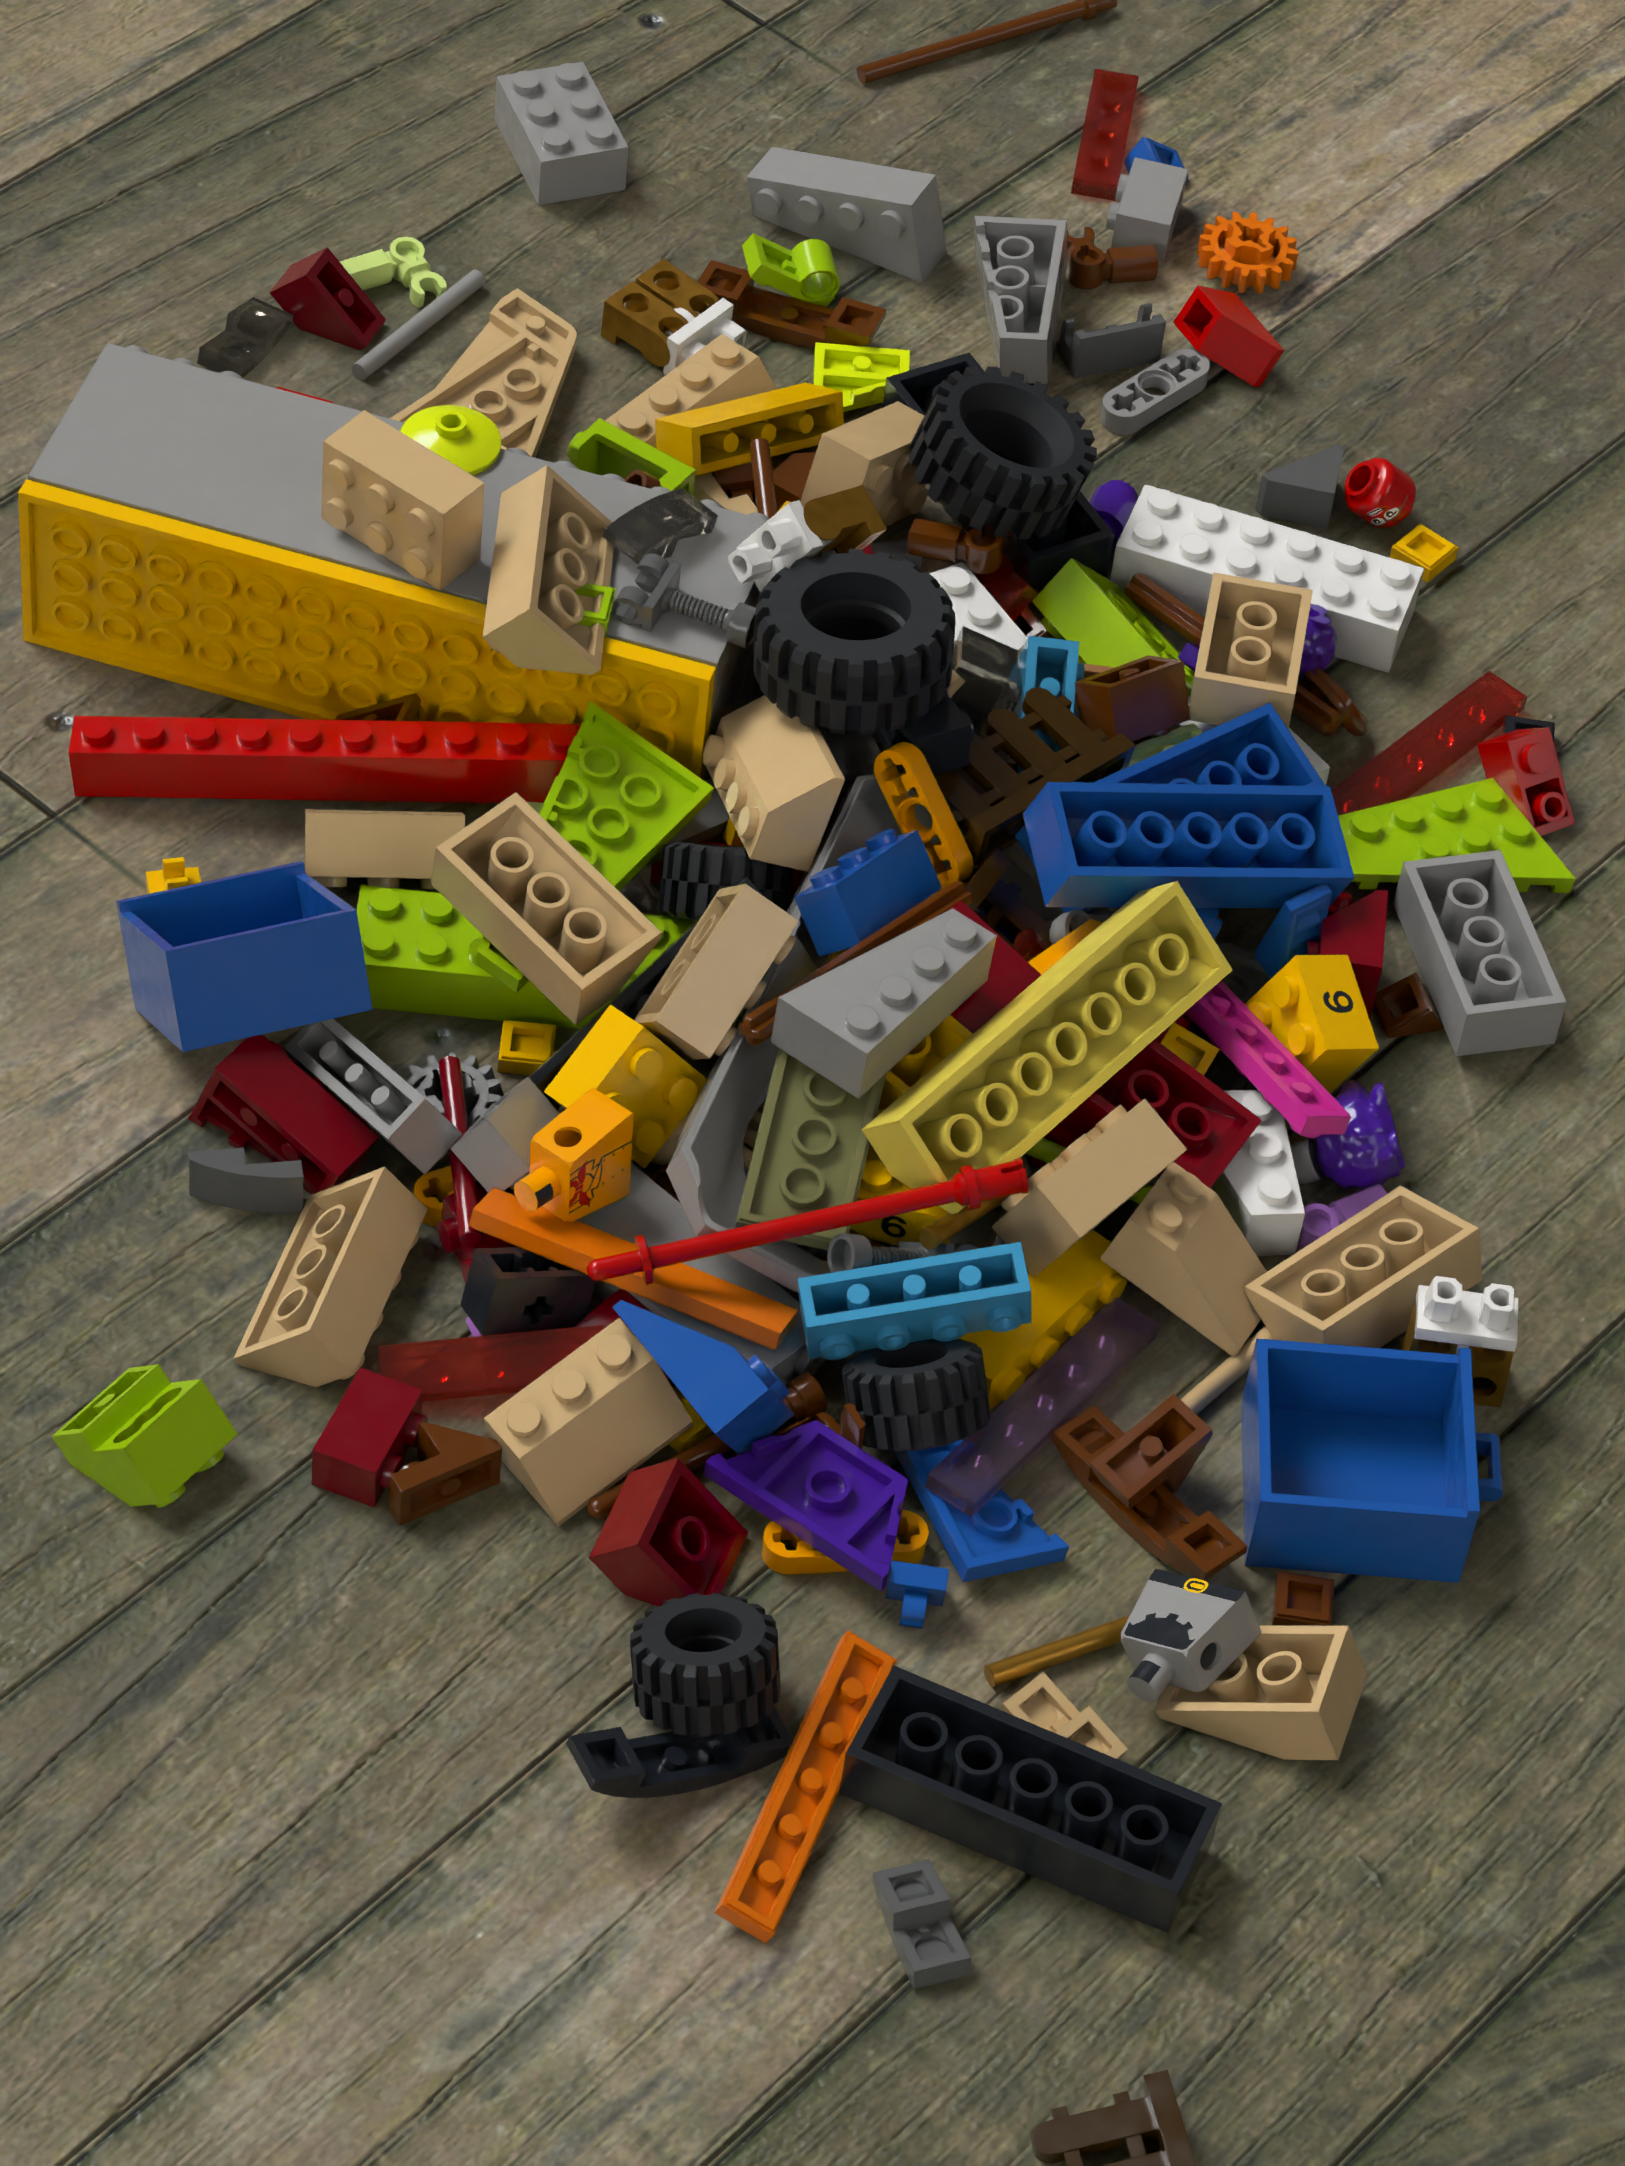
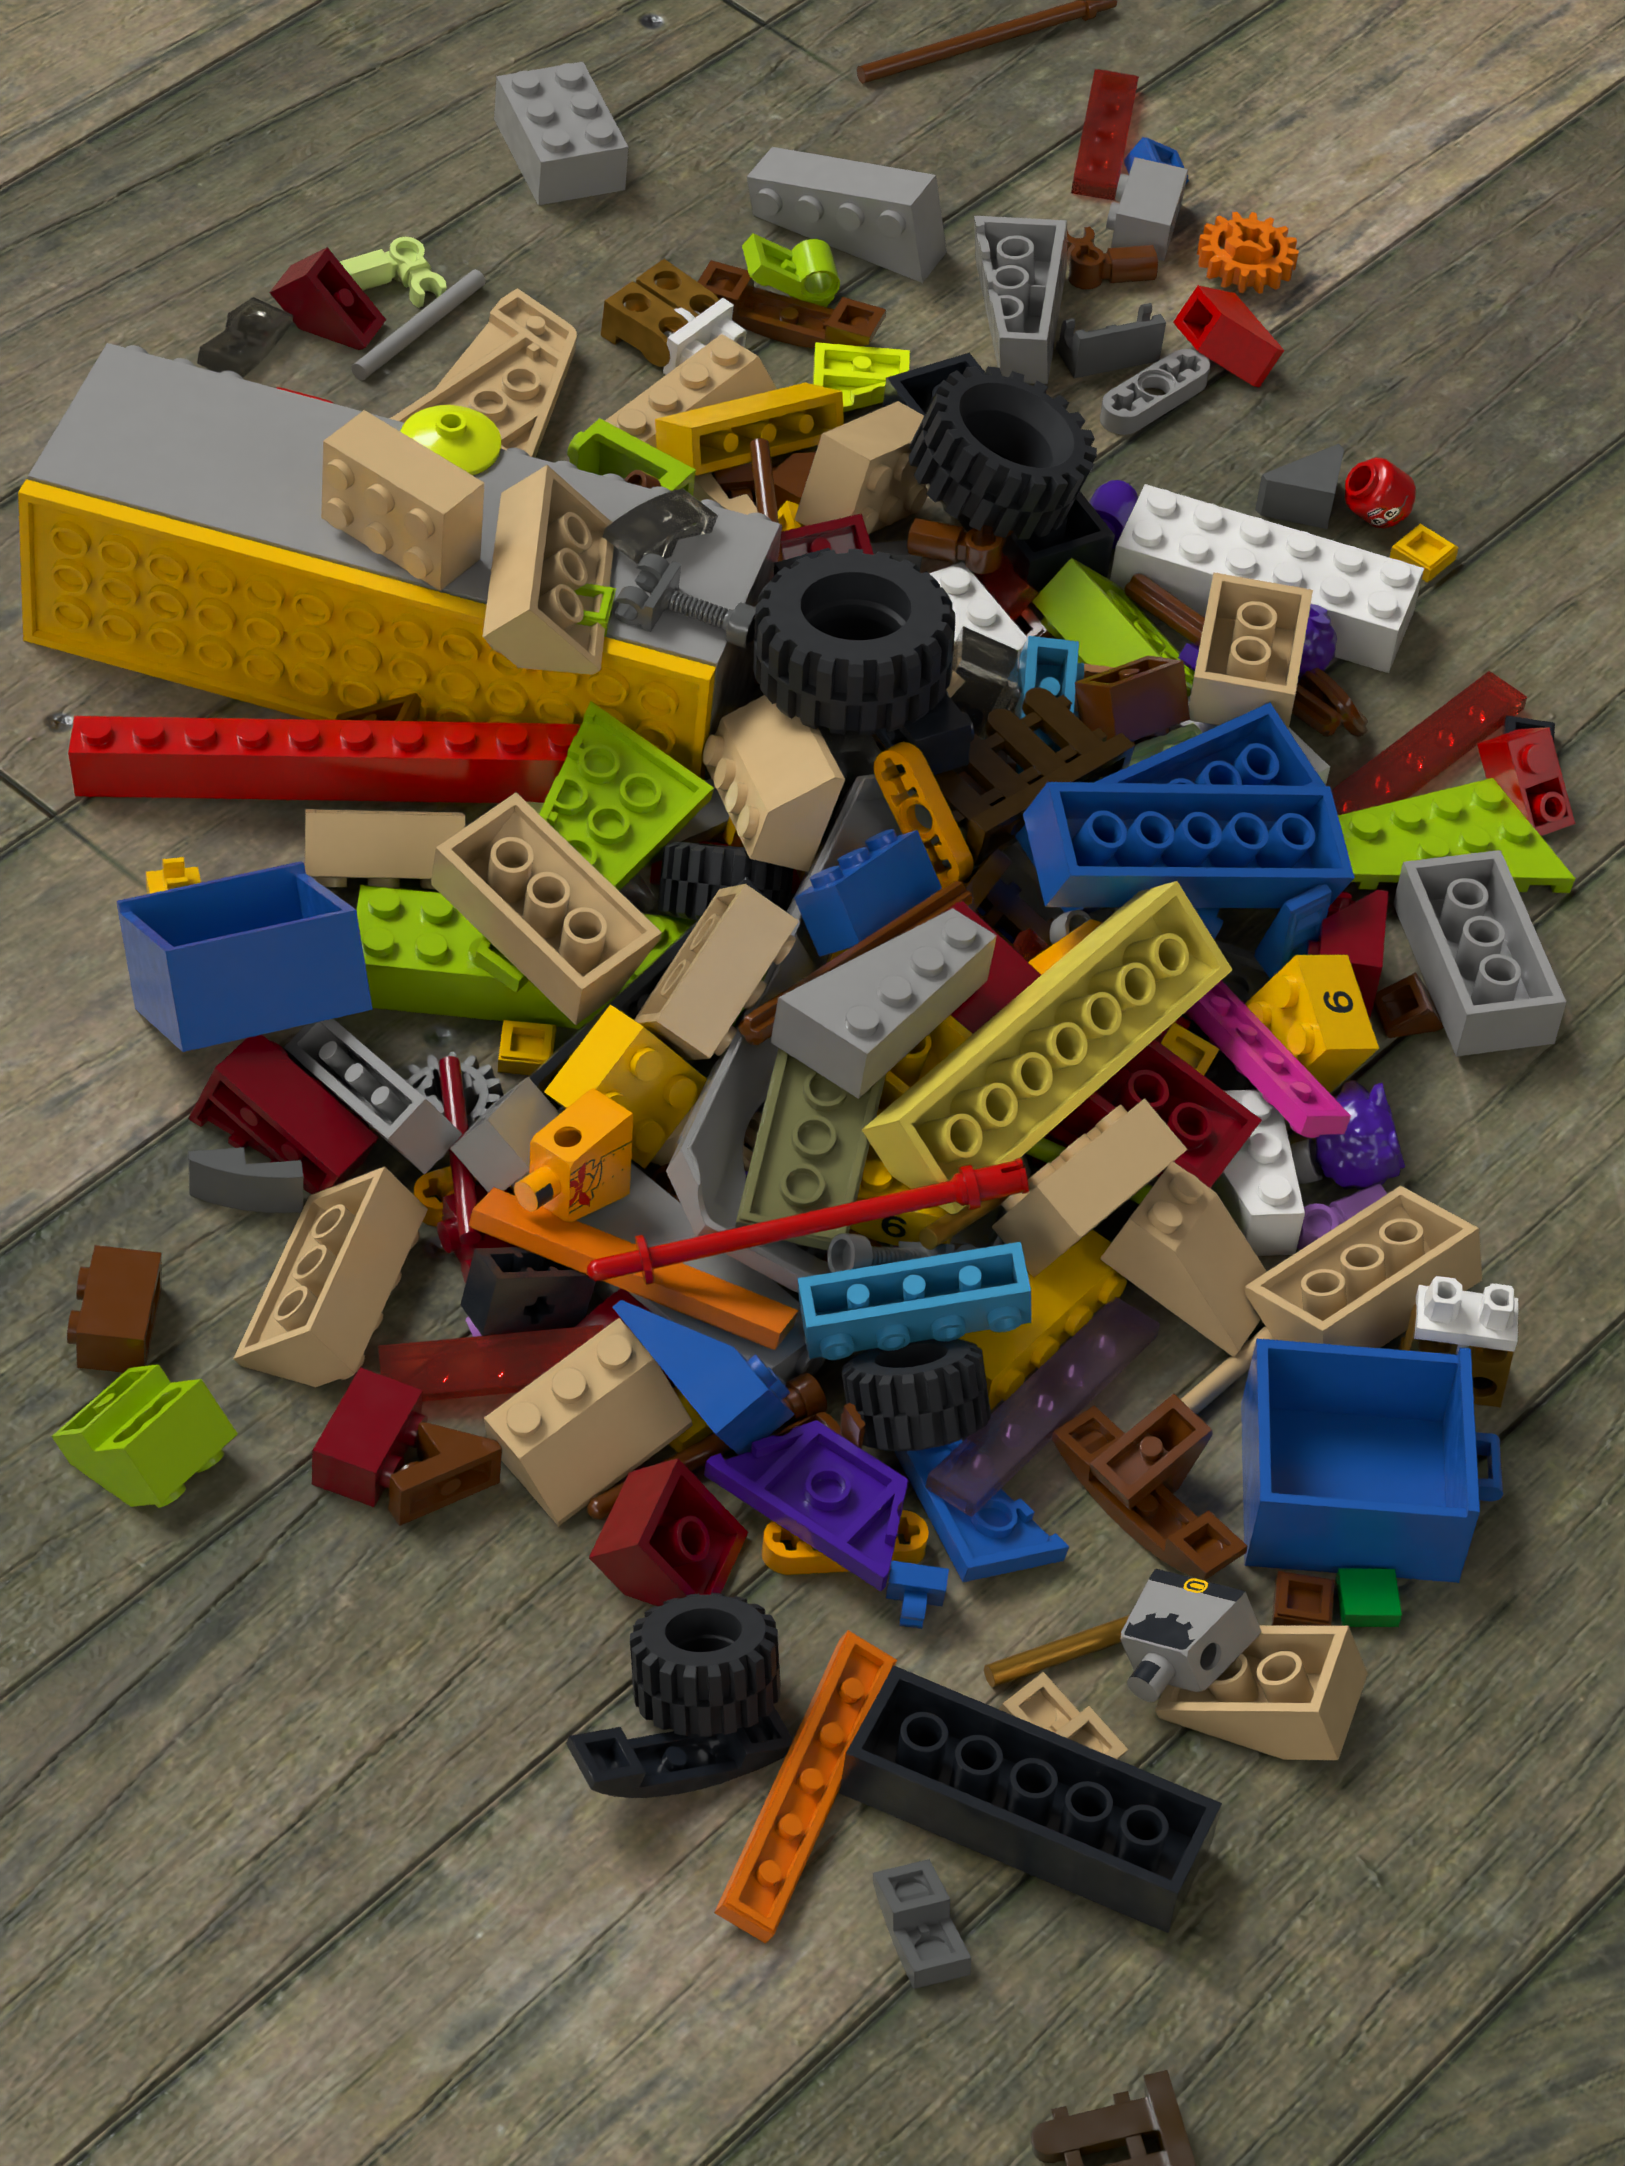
(117, 1308): none -> reddish brown brick
(796, 531): hips -> none
(1368, 1597): none -> green tile

